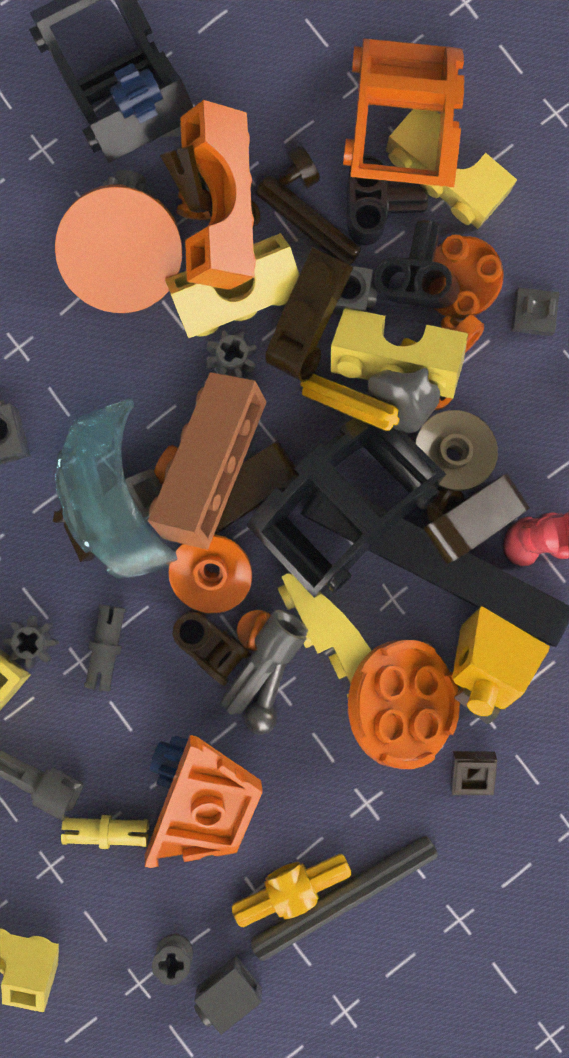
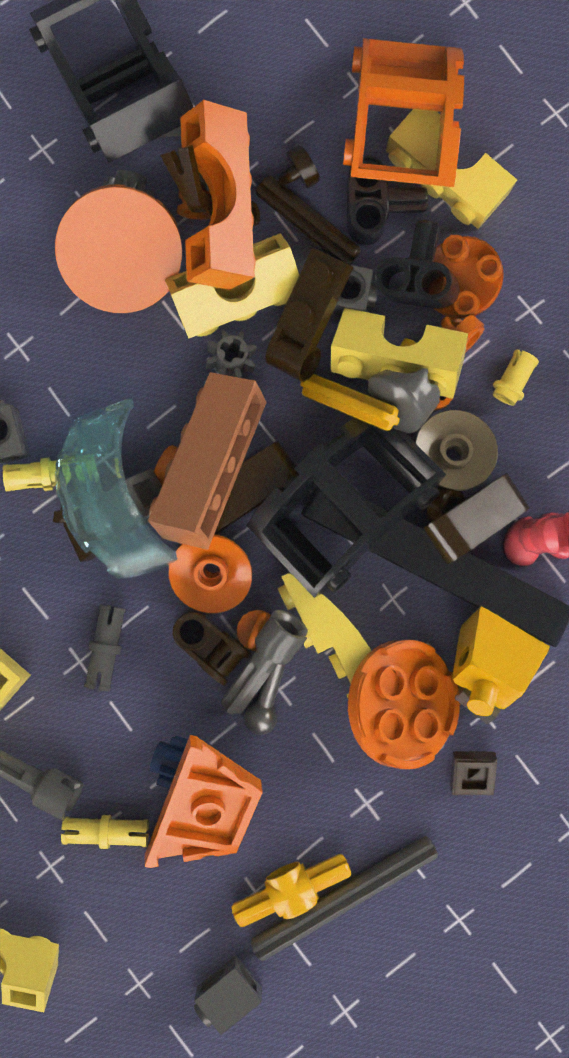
(19, 641): dark grey gear -> none
(30, 475): none -> light yellow pin
(136, 93): dark blue gear -> none
(161, 966): dark grey bush -> none
(515, 377): none -> light yellow pin
(535, 311): dark grey tile -> none

